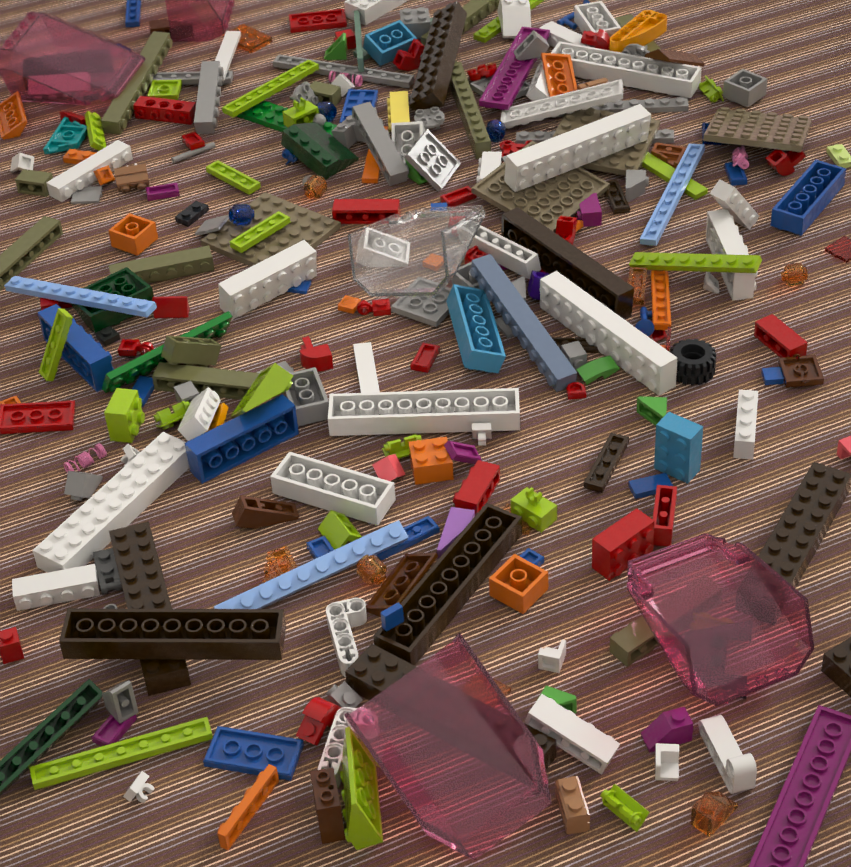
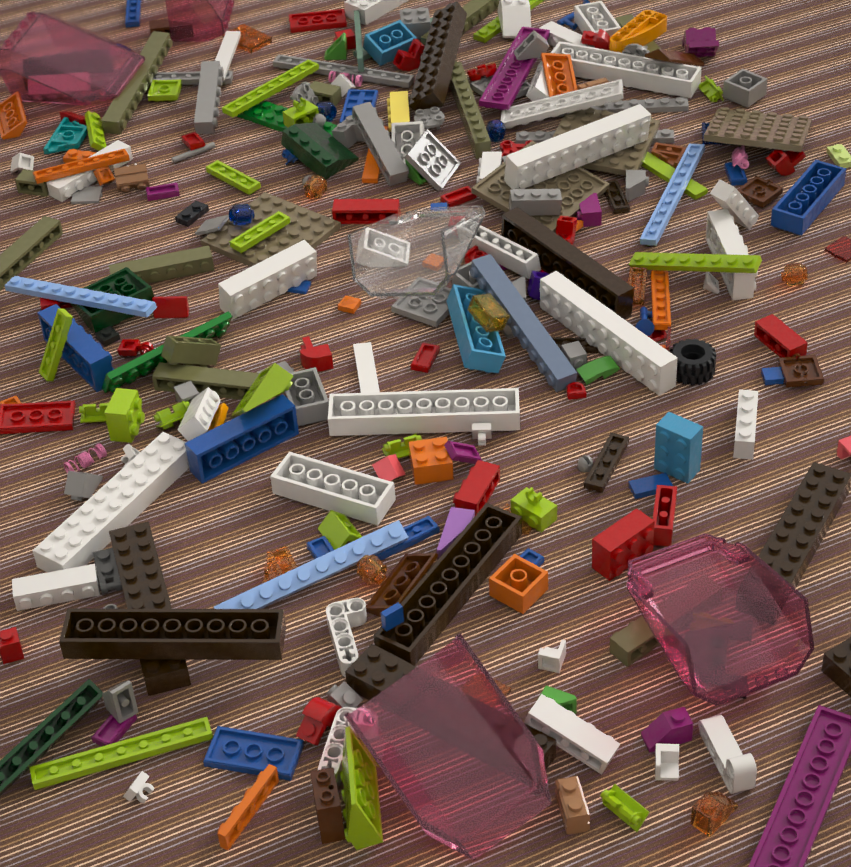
(81, 166): none -> orange tile
(91, 413): none -> lime hinge
(133, 234): orange brick -> none
(145, 388): blue tile -> none
(165, 110): red brick -> none
(259, 512): reddish brown slope -> none
(379, 307): red plate -> none
(488, 312): none -> clear yellow brick
(536, 201): none -> light grey brick
(585, 463): none -> light grey hinge
(652, 408): bright green slope -> none
(700, 41): none -> magenta bracket
(760, 191): none -> reddish brown plate

